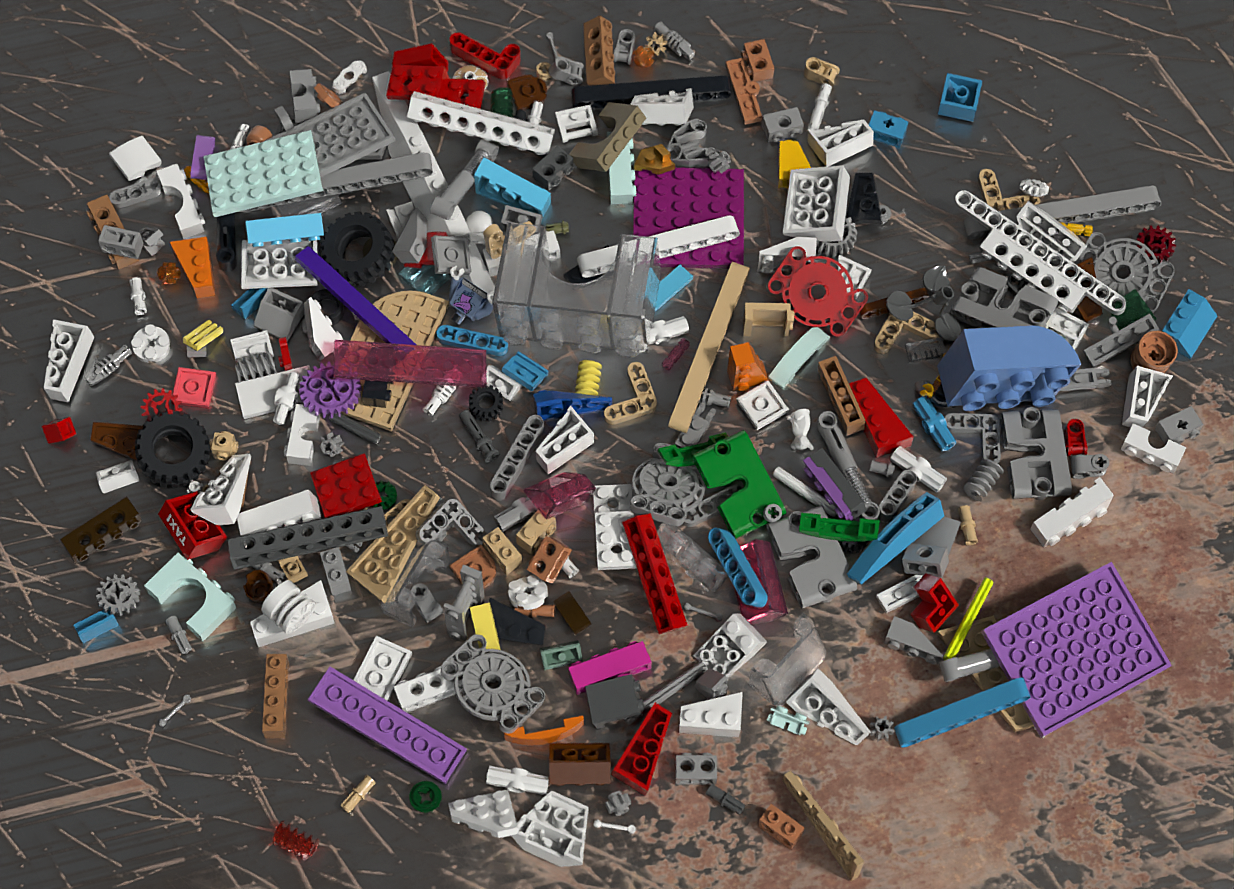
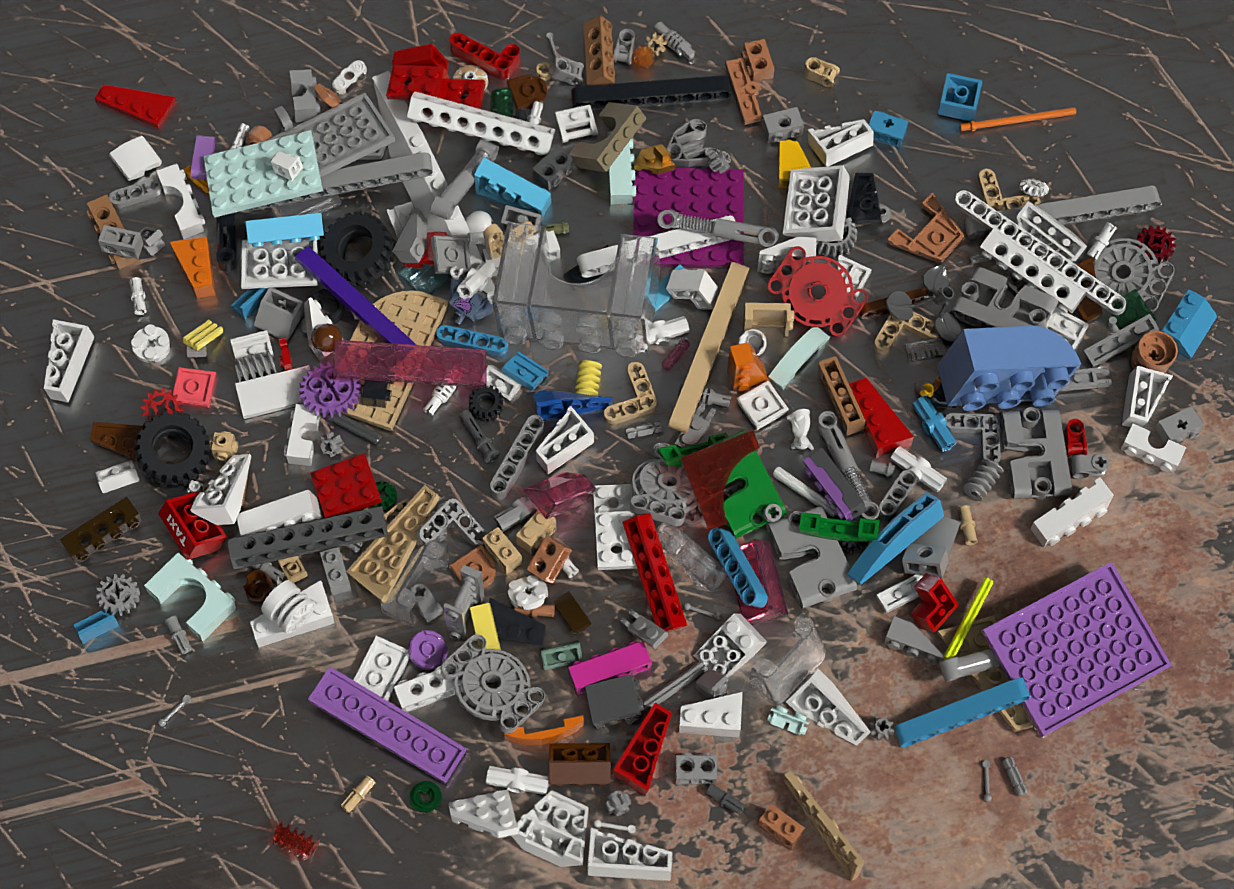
(59, 430): red panel -> none
(107, 366): light grey hinge -> none
(141, 105): none -> red wing
(169, 273): clear orange gear -> none
(275, 696): medium nougat brick -> none
(286, 165): none -> white brick
(286, 398): white axle -> none
(324, 337): none -> reddish brown hair
(427, 650): none -> medium lavender tile
(476, 279): none -> white piece
(627, 859): none -> white wedge
(644, 429): none -> light grey axle
(644, 630): none -> light grey hinge
(665, 109): white wedge -> none
(694, 286): none -> white brick
(709, 473): none -> clear red plate
(720, 228): none -> light grey piece
(756, 340): none -> white hair
(821, 103): white pin -> none
(935, 239): none -> nougat wing
(972, 125): none -> orange bar
(986, 764): none -> light grey hinge
(1014, 776): none -> light grey axle
(1079, 229): yellow axle -> none
(1101, 240): none -> white pin

